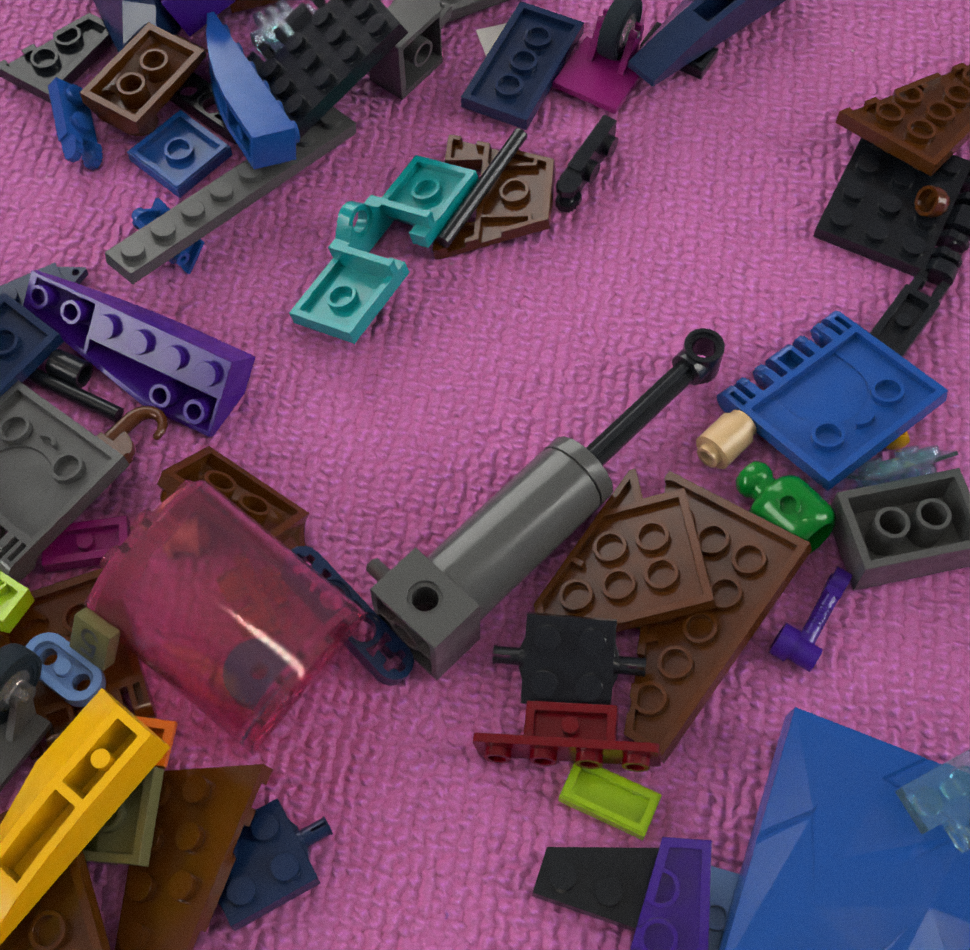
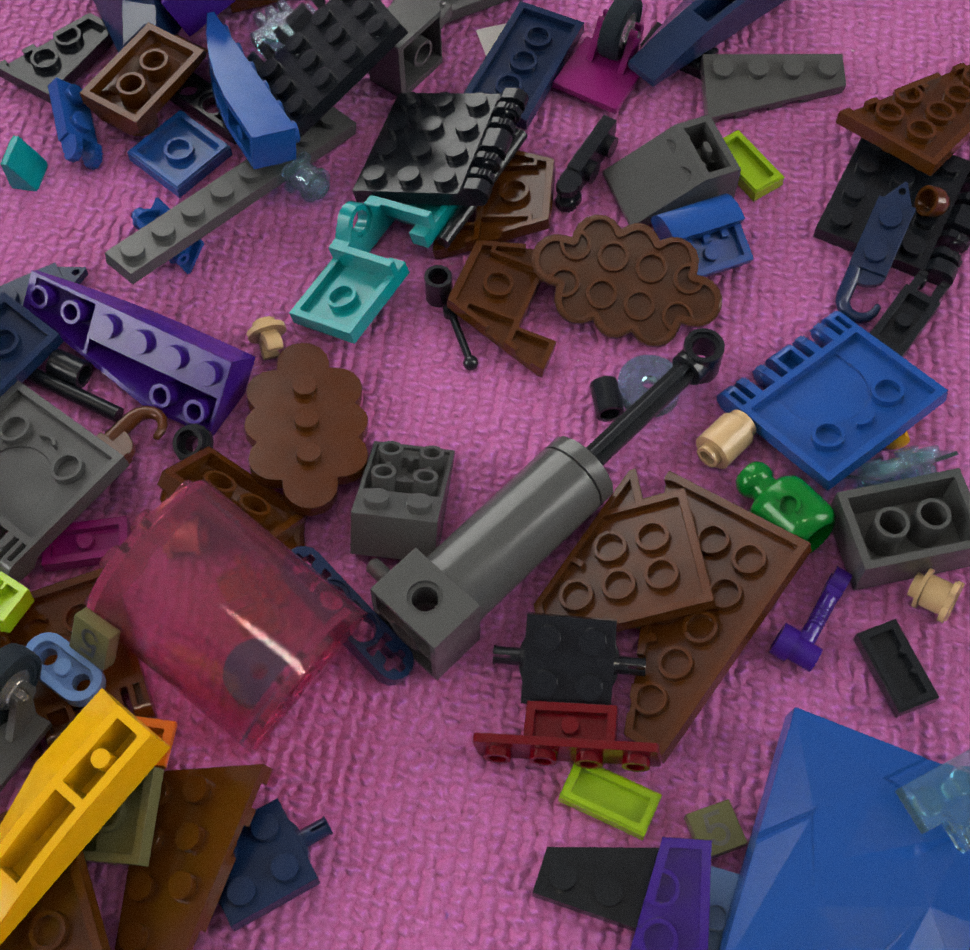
(23, 165): none -> teal slope
(187, 435): none -> black plate
(267, 333): none -> tan plate
(306, 178): none -> clear light blue brick
(306, 429): none -> reddish brown plate
(401, 500): none -> dark grey slope
(438, 285): none -> black hinge
(441, 148): none -> black hinge
(470, 362): none -> black hinge
(495, 297): none -> reddish brown wing
(606, 398): none -> black hinge
(626, 281): none -> reddish brown plate
(641, 371): none -> clear light blue piece
(673, 171): none -> dark grey slope
(712, 229): none -> blue brick
(717, 824): none -> olive tile
(752, 82): none -> dark grey wing
(757, 173): none -> lime tile
(876, 250): none -> dark blue plate
(895, 668): none -> black plate
(935, 594): none -> tan brick

